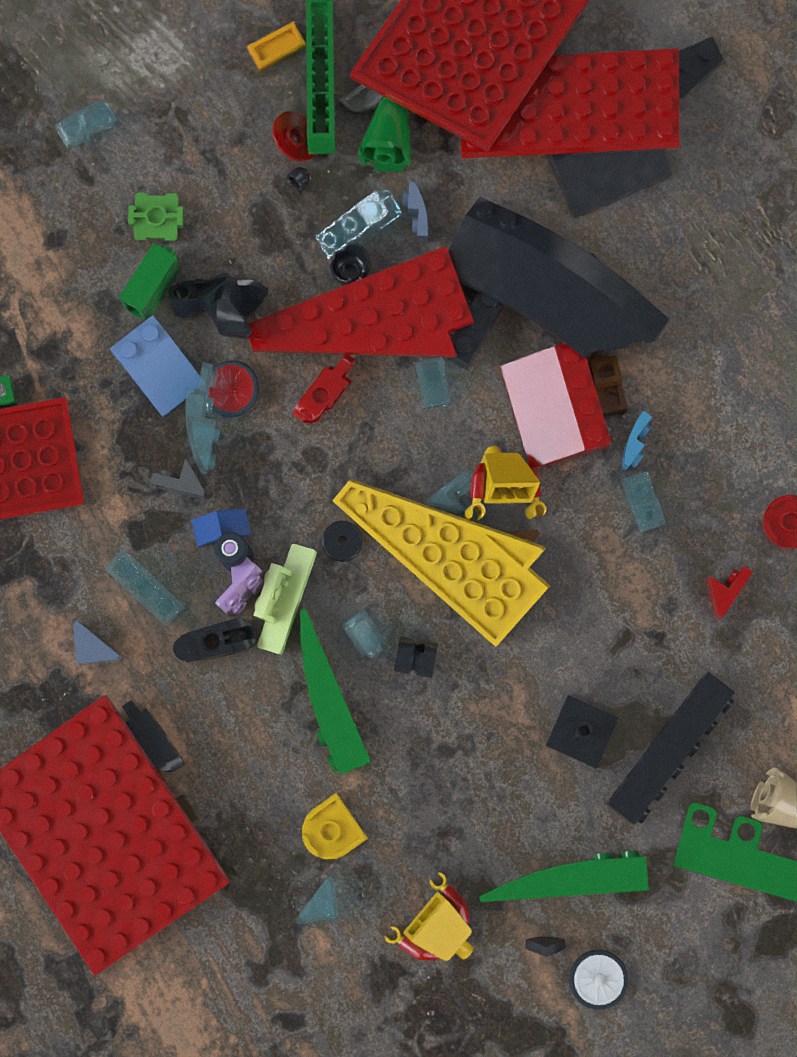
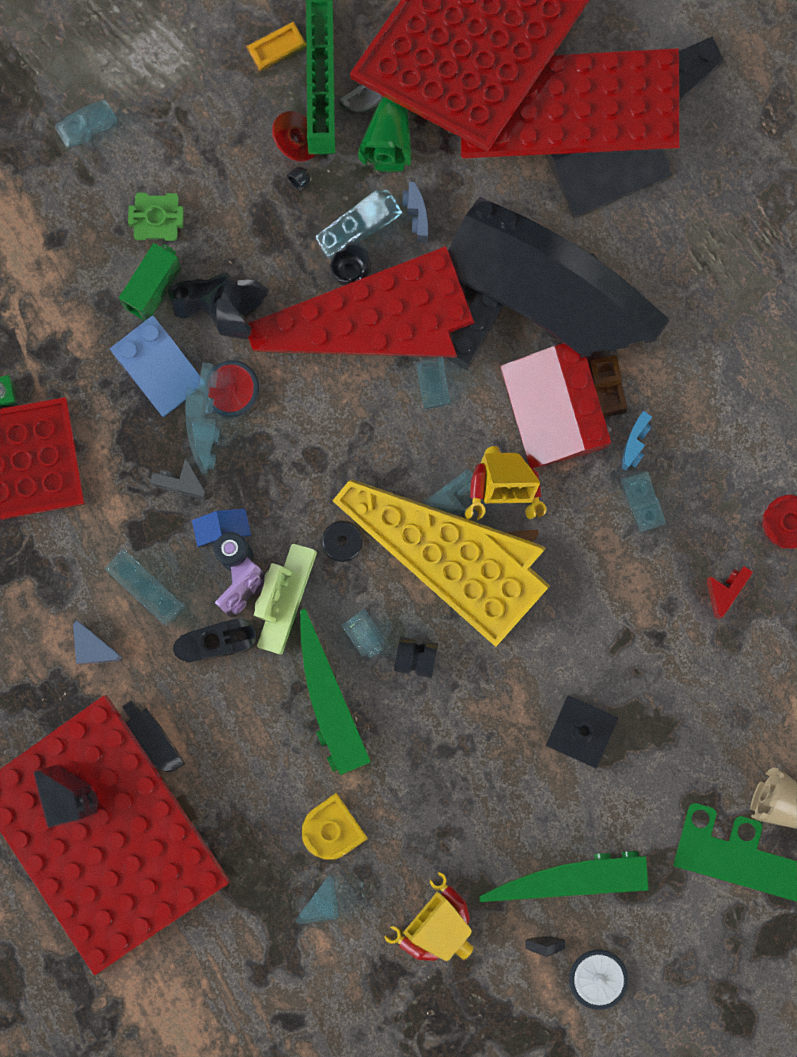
(64, 796): none -> black slope
(324, 392): red piece -> none
(670, 748): black brick -> none

